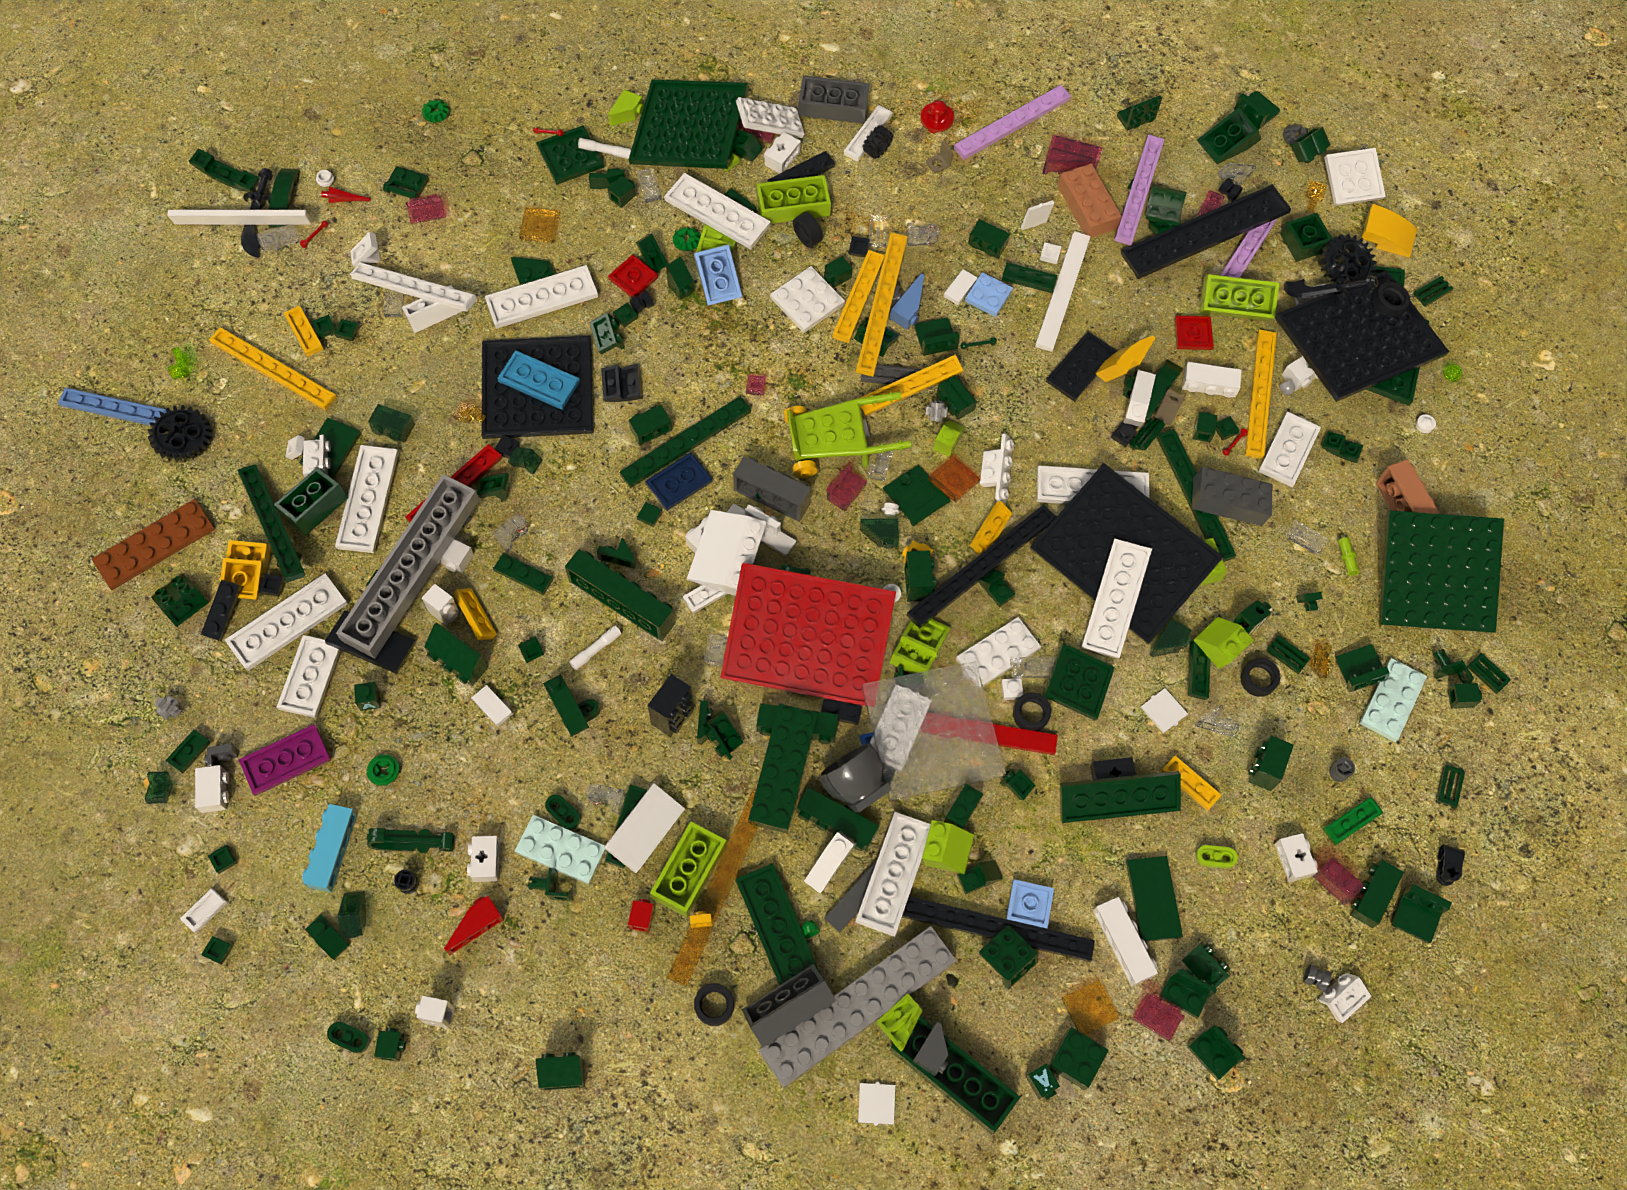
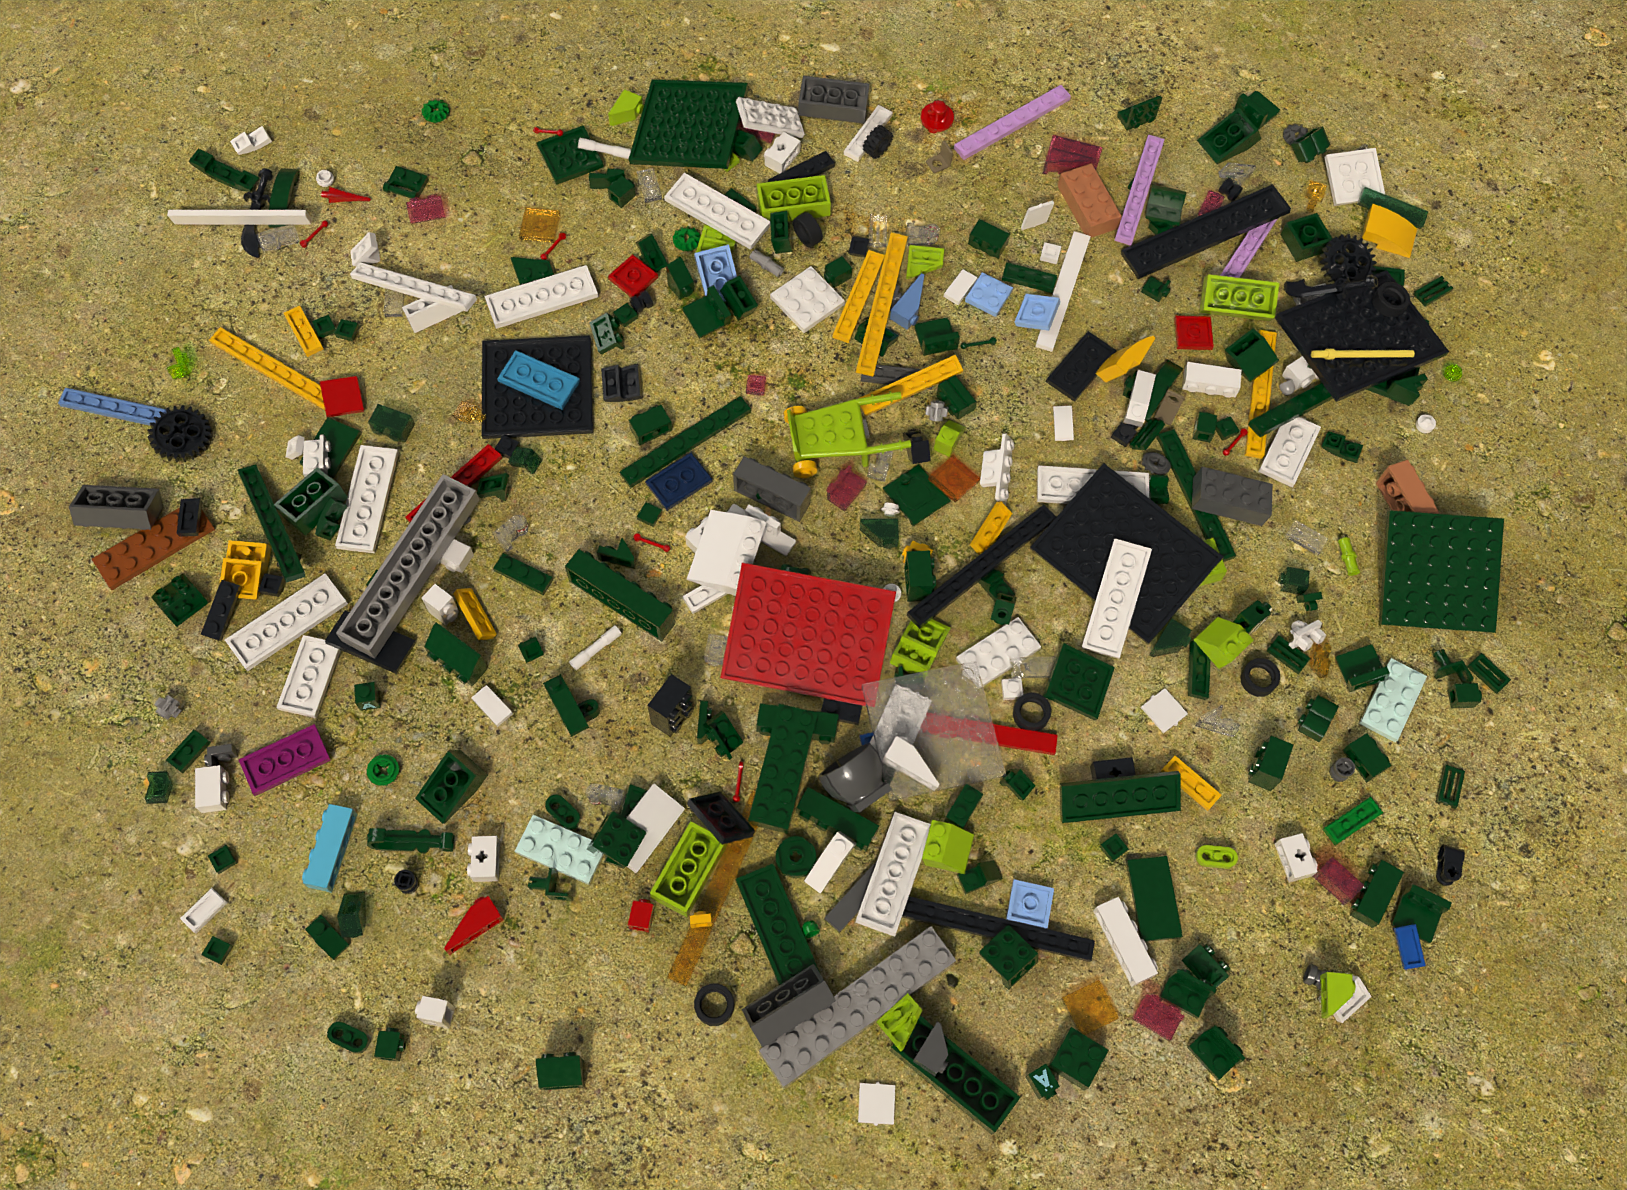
(116, 507): none -> dark grey brick
(189, 517): none -> black plate
(247, 143): none -> white slope
(327, 523): none -> dark green slope
(341, 396): none -> red tile
(451, 785): none -> dark green slope
(562, 236): none -> red hinge
(617, 838): none -> dark green bracket
(637, 537): none -> red hinge
(707, 313): none -> dark green bracket
(721, 817): none -> black plate
(736, 798): none -> red hinge
(738, 298): none -> dark green brick
(766, 263): none -> light grey pin
(781, 232): none -> dark green brick
(786, 850): none -> dark green plate
(908, 760): none -> white slope
(919, 448): none -> black slope
(923, 260): none -> lime wing
(1003, 608): none -> dark green brick
(1037, 312): none -> light blue plate
(1063, 423): none -> white slope
(1114, 847): none -> dark green plate
(1156, 289): none -> dark green bracket
(1158, 489): none -> dark green bracket
(1163, 465): none -> dark grey gear
(1251, 355): none -> dark green slope
(1290, 410): none -> dark green plate
(1294, 580): none -> clear green brick
(1304, 633): none -> white hips
(1317, 718): none -> dark green brick
(1330, 354): none -> light yellow bar
(1335, 992): none -> lime slope
(1367, 757): none -> dark green brick
(1407, 388): none -> dark green slope
(1409, 947): none -> blue tile
(1411, 213): none -> clear green plate

